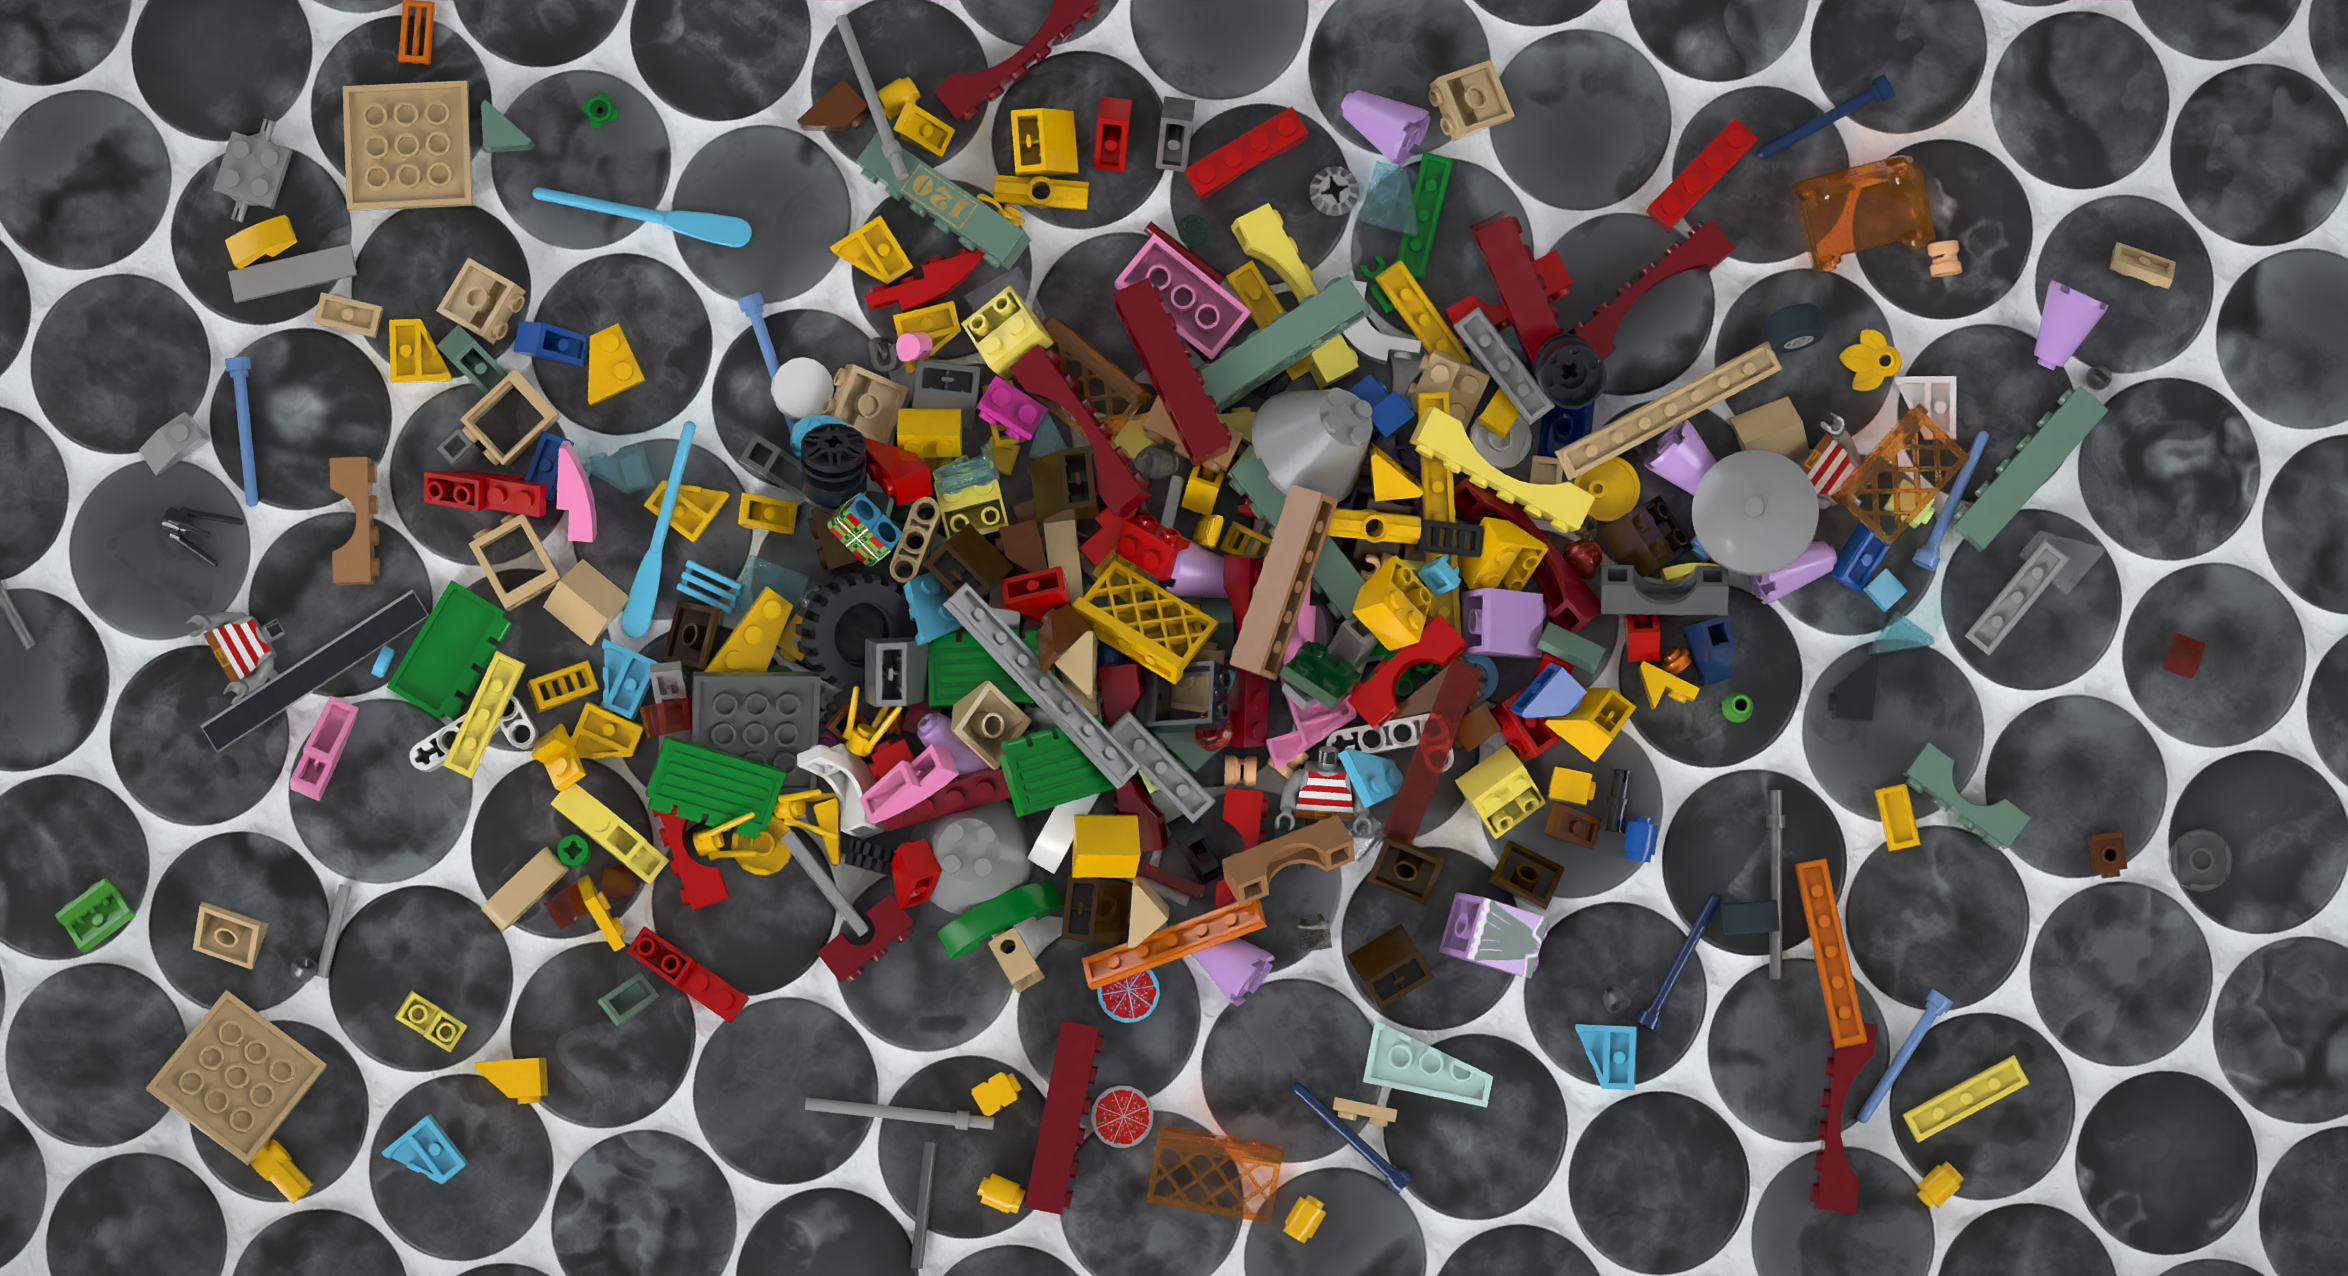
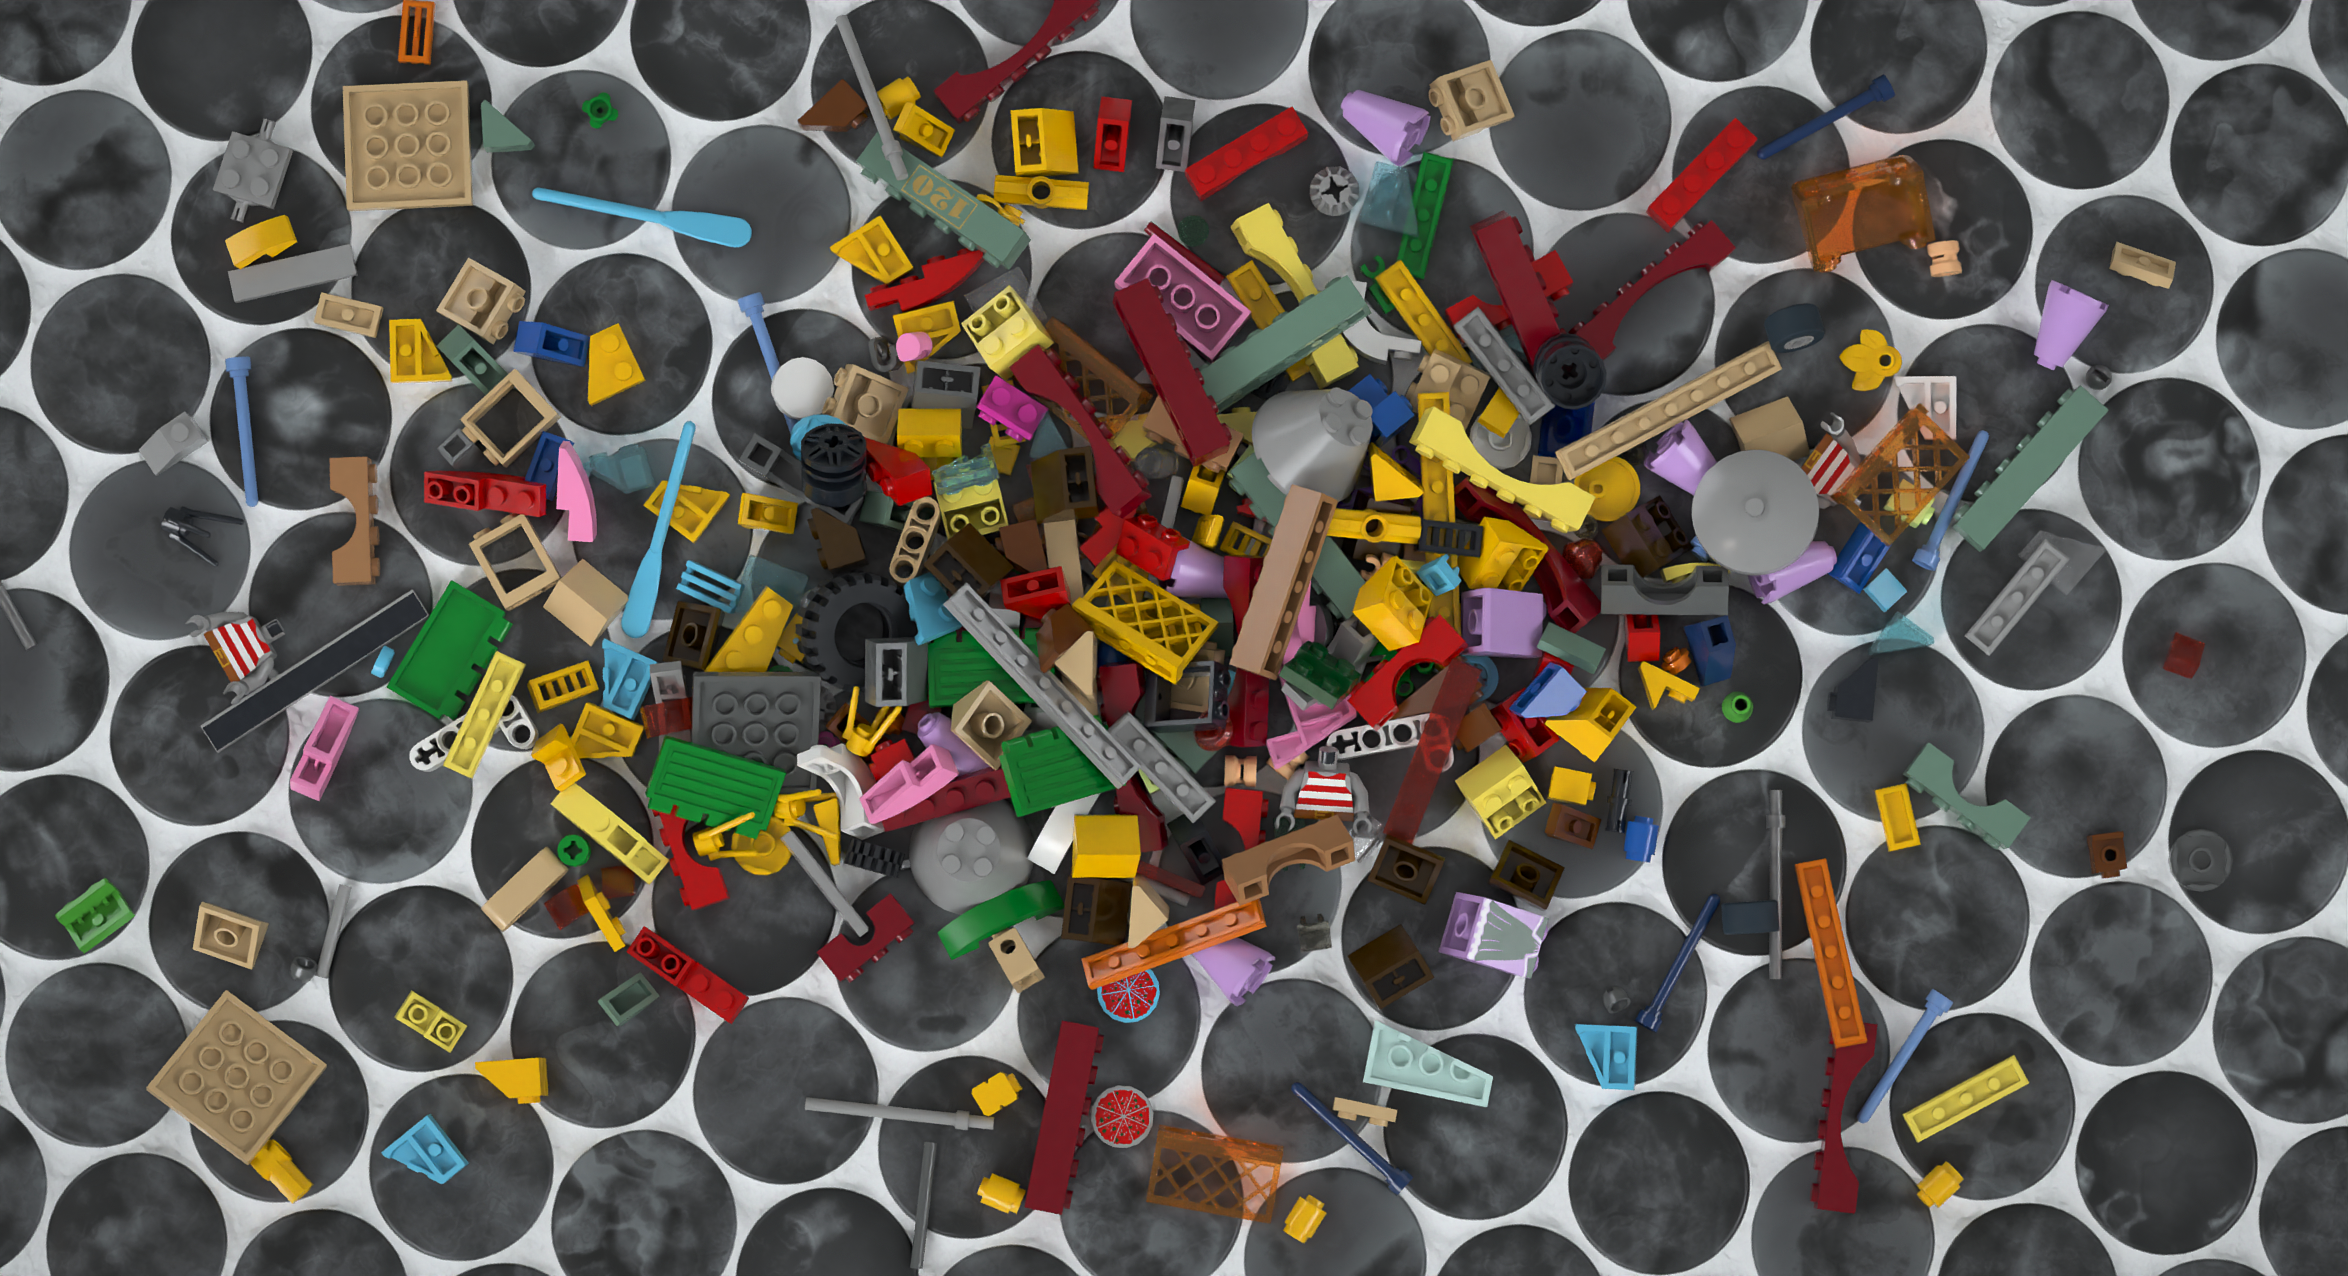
(864, 529): piece -> none
(914, 873): red slope -> none
(1371, 776): medium azure wing -> none

